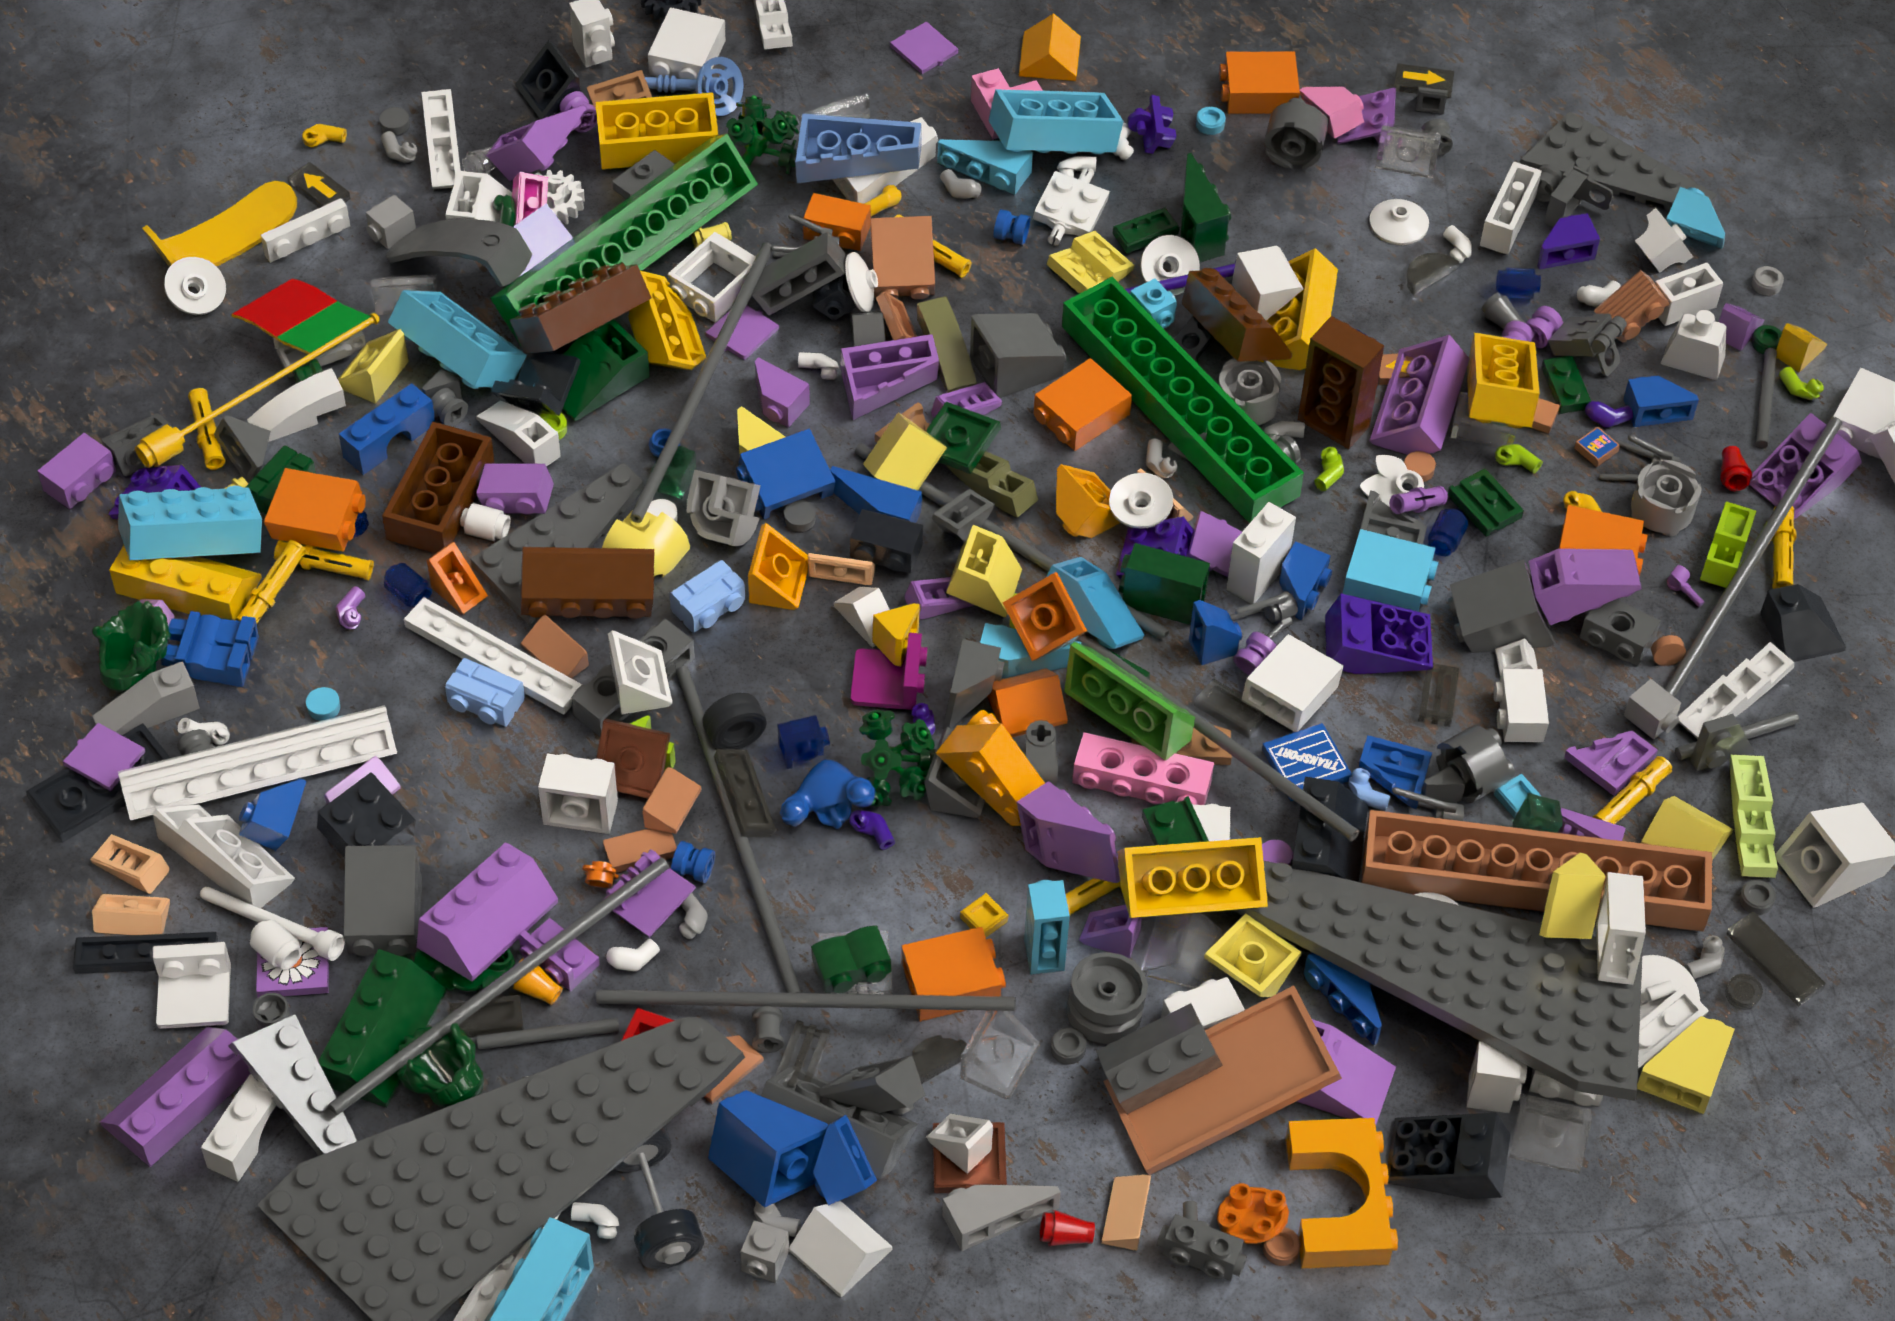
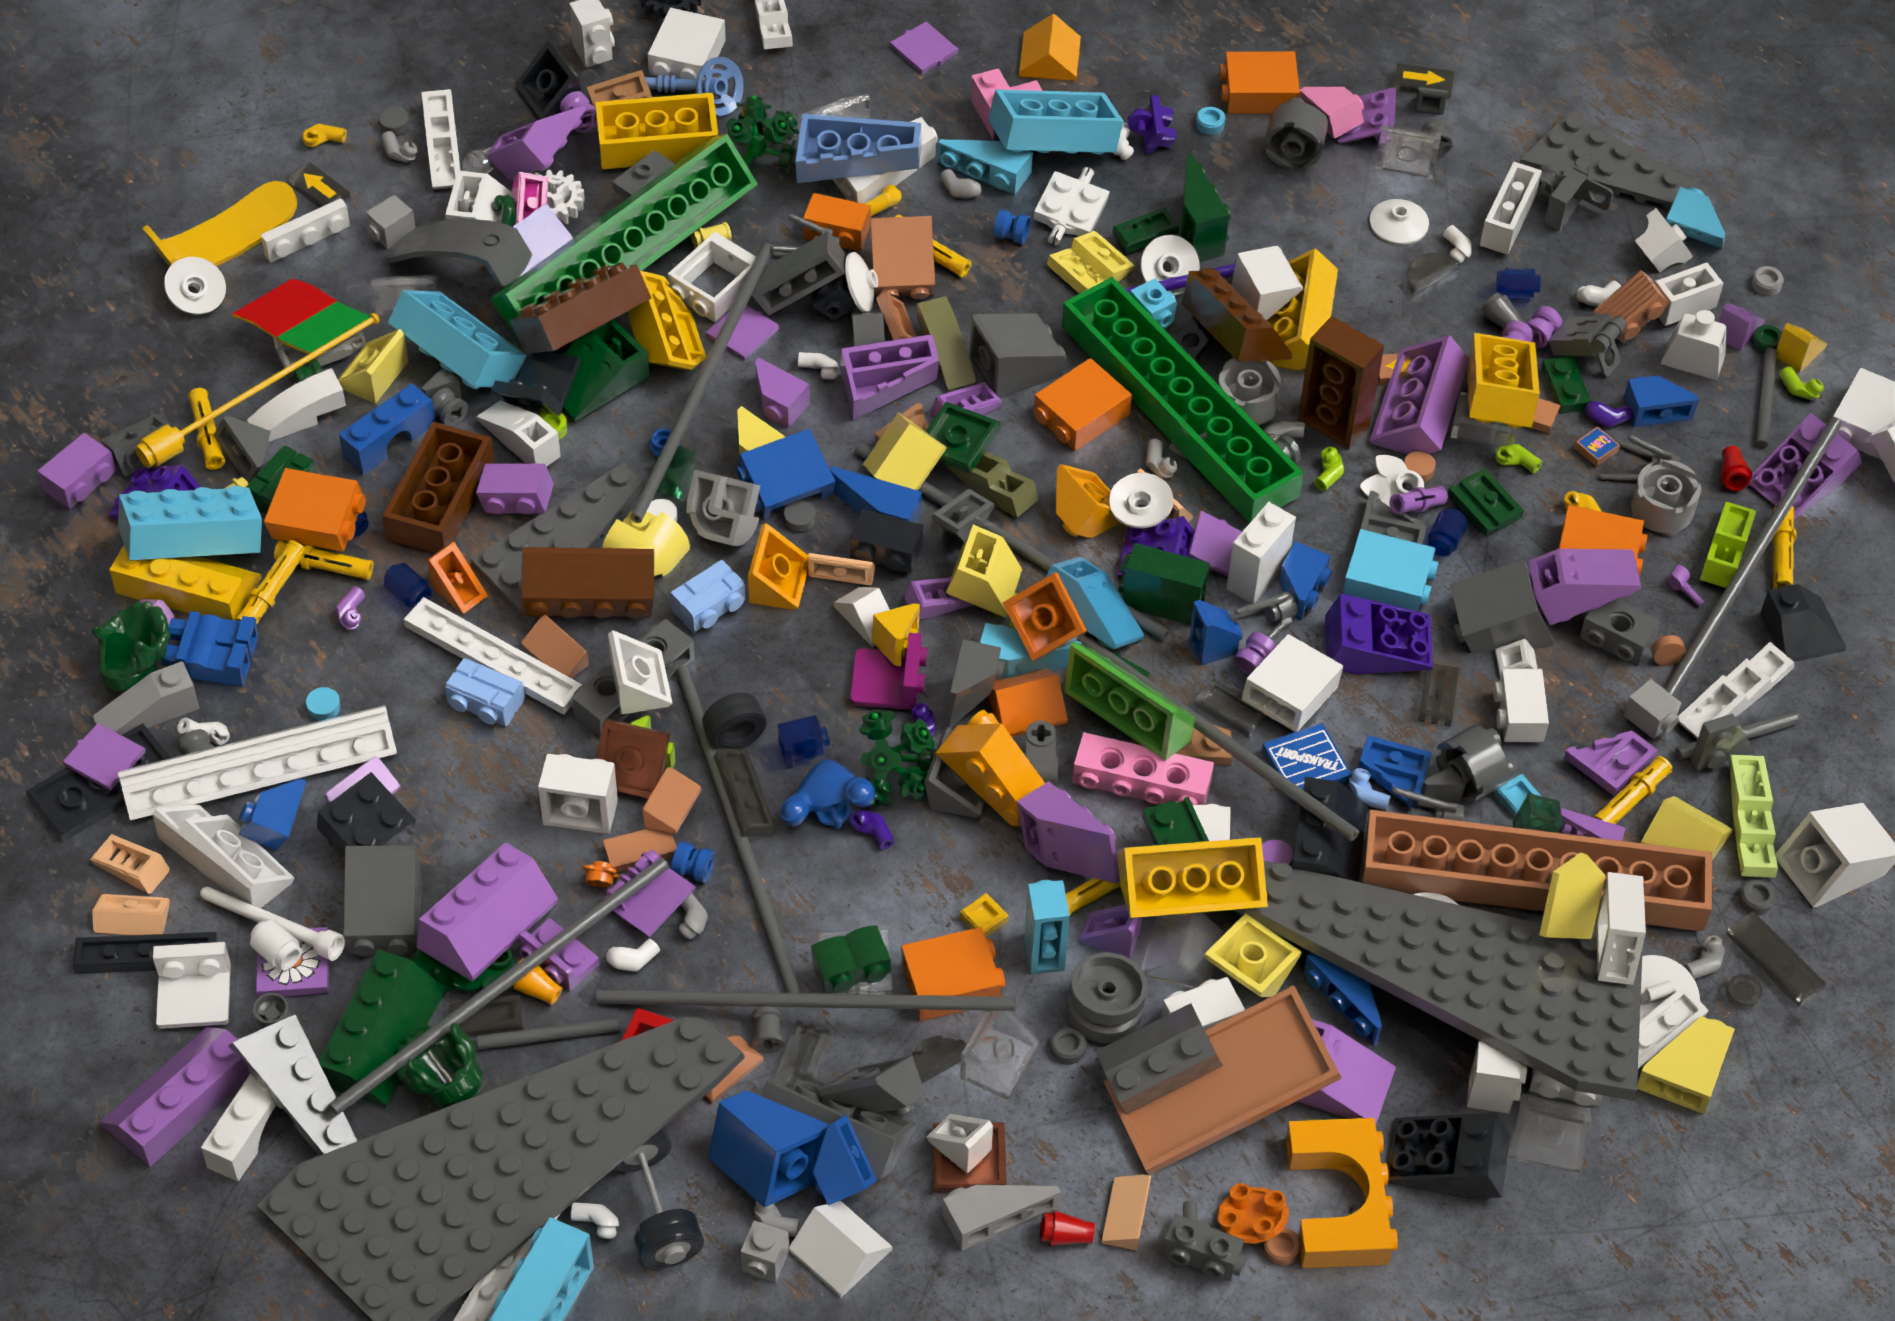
(485, 522): white brick -> none
(1076, 163): white arm -> none
(1569, 242): dark purple slope -> none

